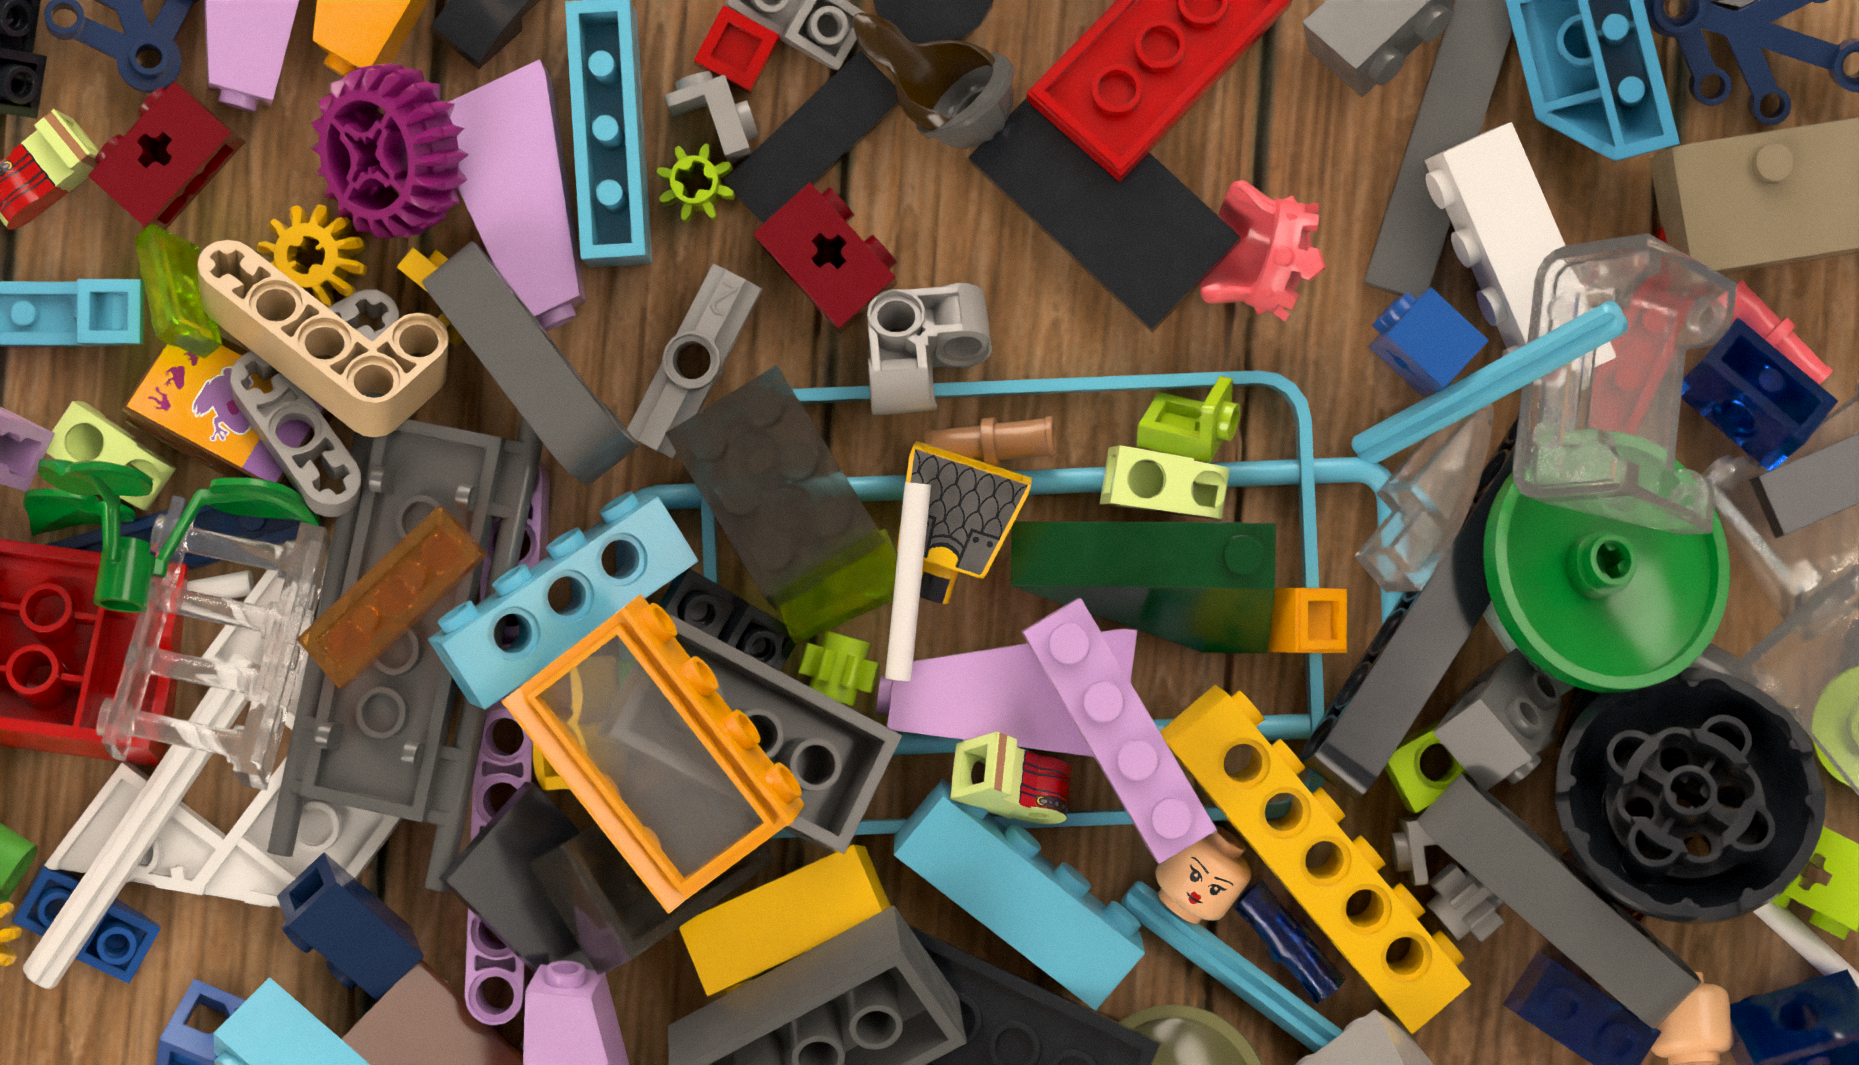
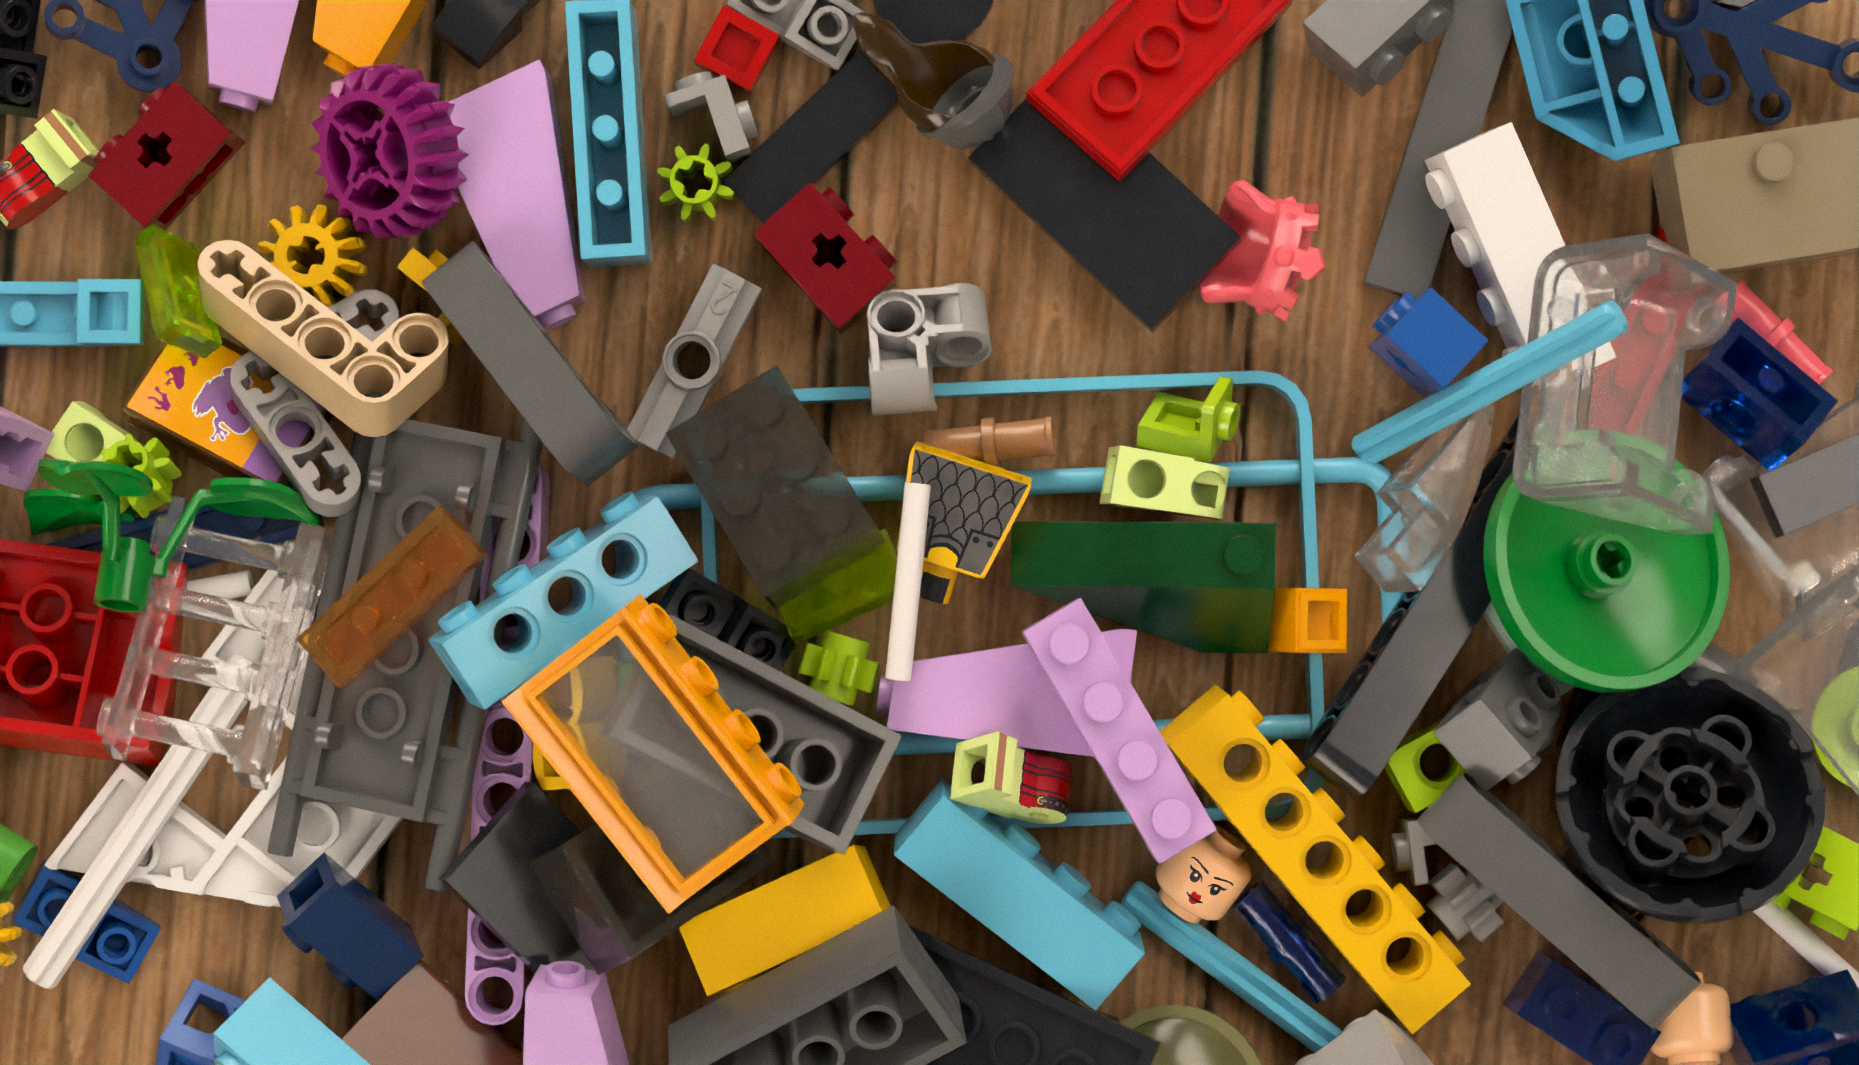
(153, 462): none -> lime gear

